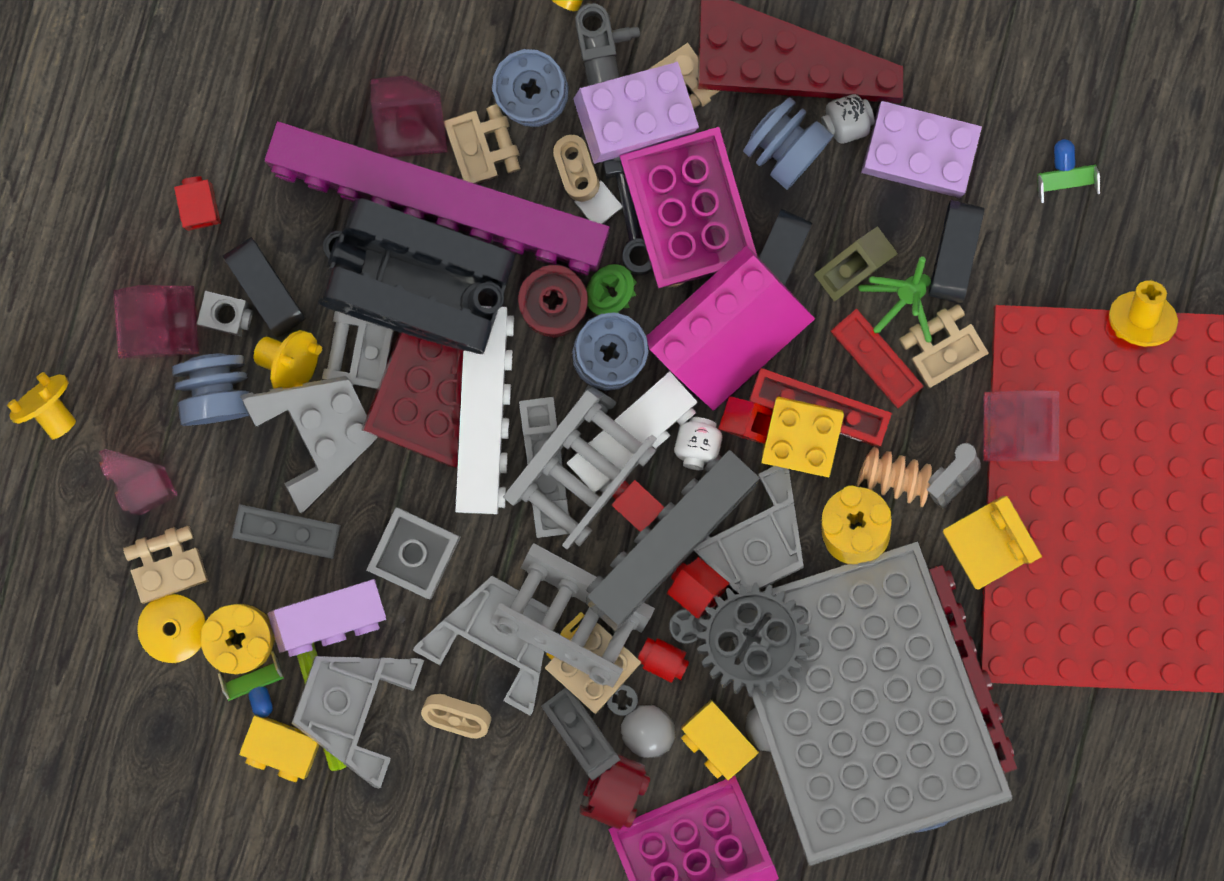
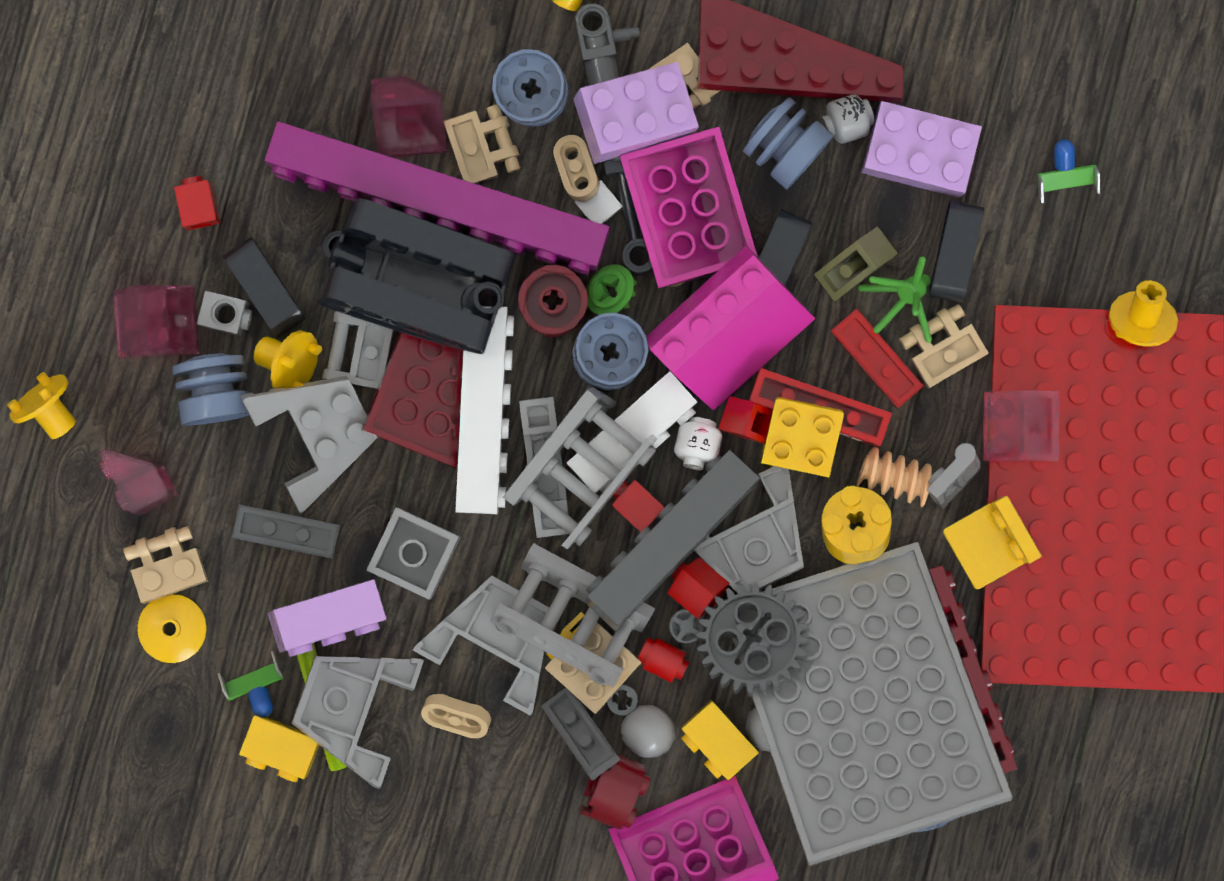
(217, 636): yellow brick -> none

